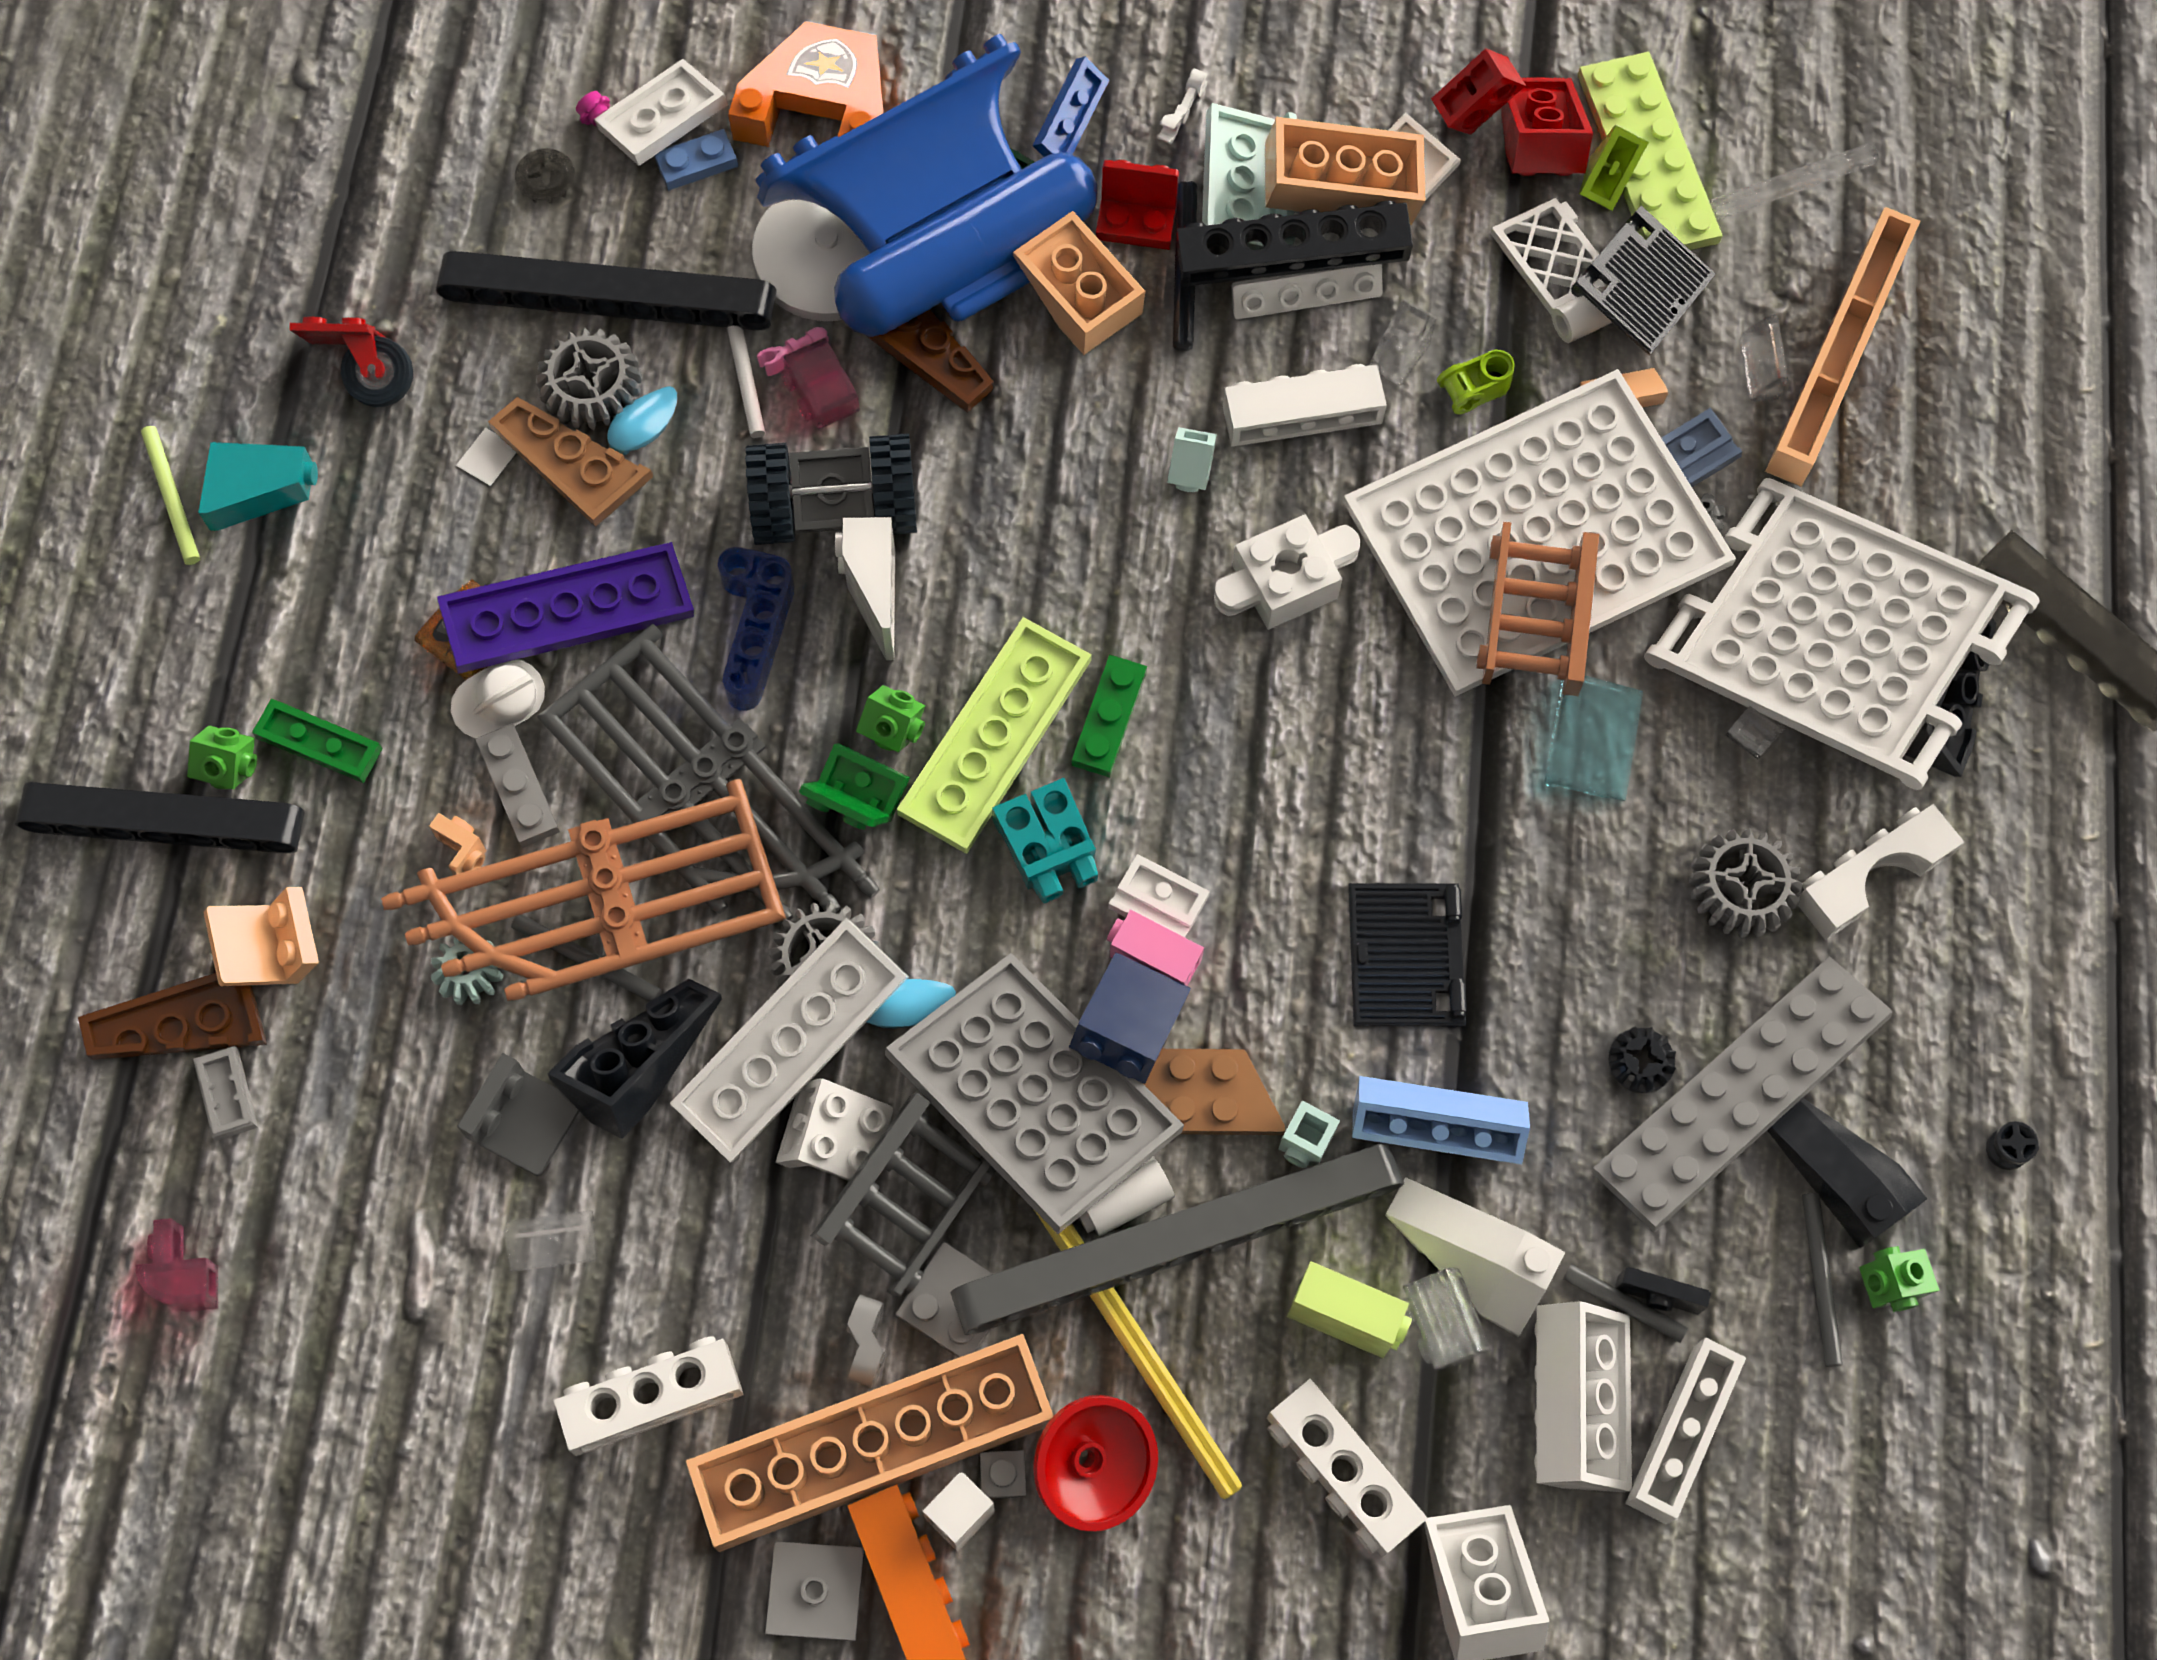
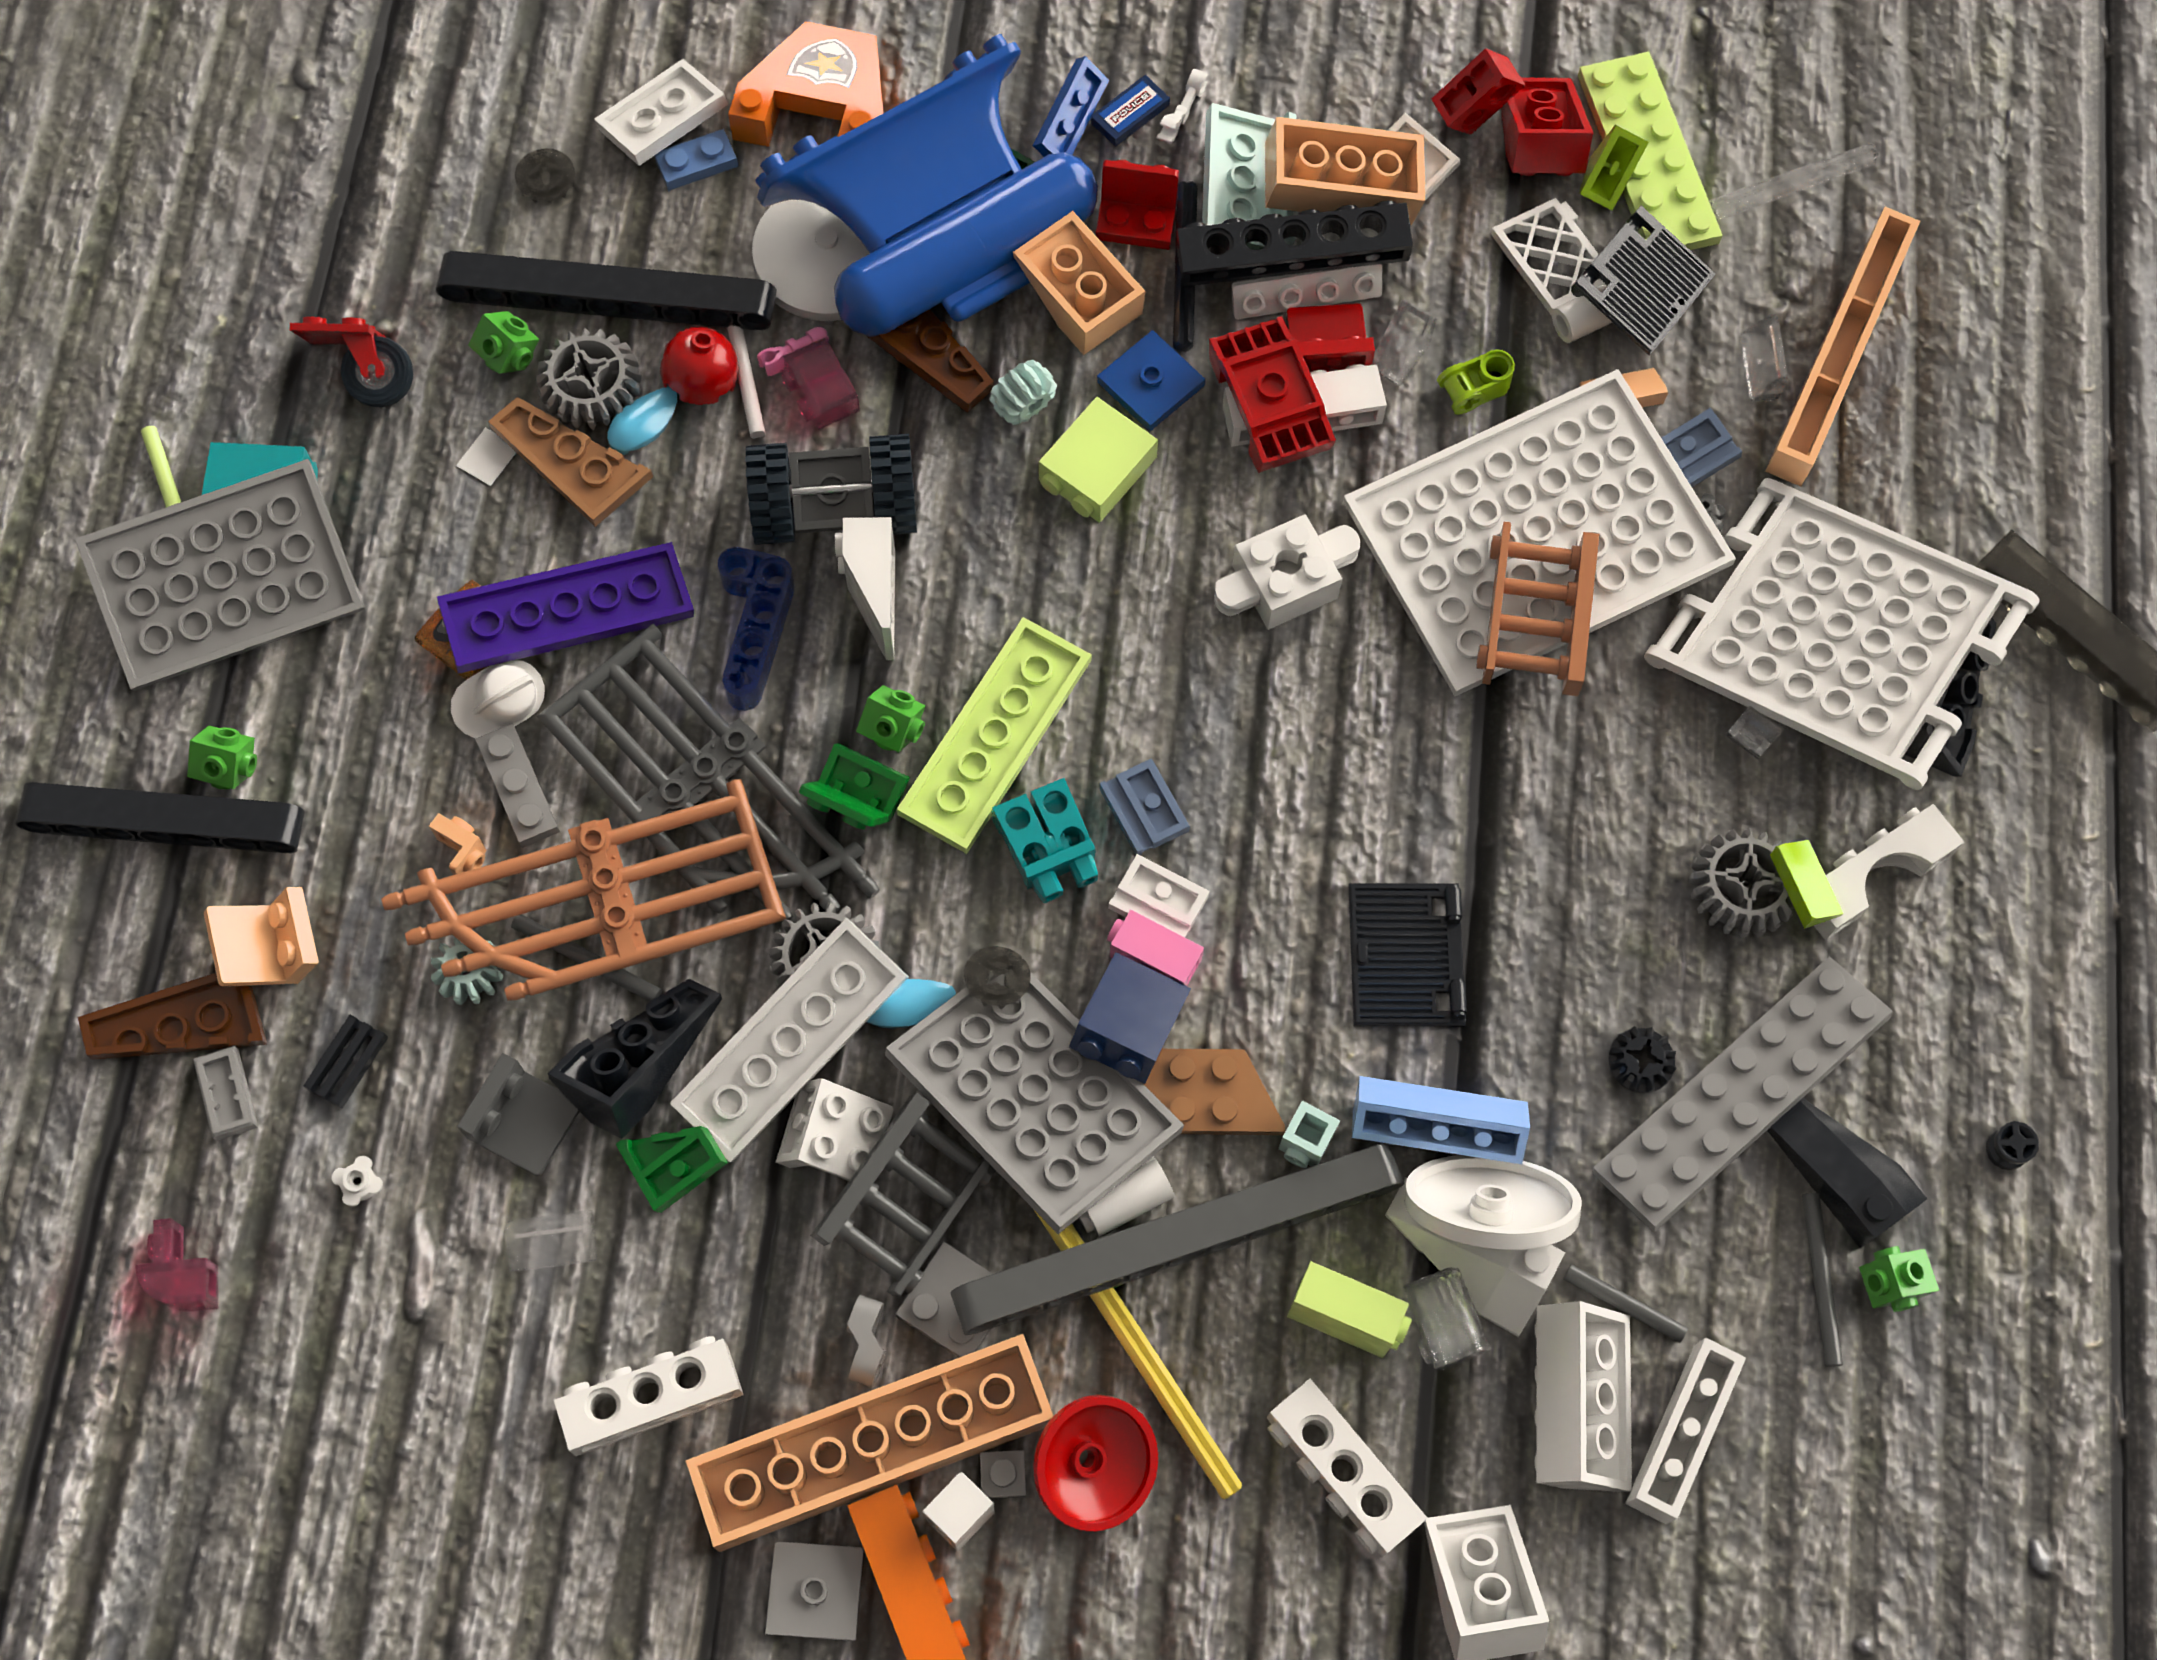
(219, 574): none -> light grey plate
(317, 740): green plate -> none
(332, 1053): none -> black tile
(369, 1184): none -> white plate
(504, 342): none -> bright green brick
(592, 106): dark pink plate -> none
(672, 1163): none -> green wing
(699, 365): none -> red cylinder
(998, 961): none -> clear smoke gear
(1023, 392): none -> light aqua gear
(1097, 460): none -> yellowish green brick
(1109, 716): green plate -> none
(1130, 110): none -> tile
(1144, 807): none -> sand blue plate
(1151, 380): none -> blue plate
(1191, 459): light aqua brick -> none
(1272, 393): none -> red plate
(1331, 336): none -> red bracket
(1492, 1202): none -> white dish
(1594, 739): clear light blue piece -> none
(1662, 1292): black plate -> none
(1805, 883): none -> slope

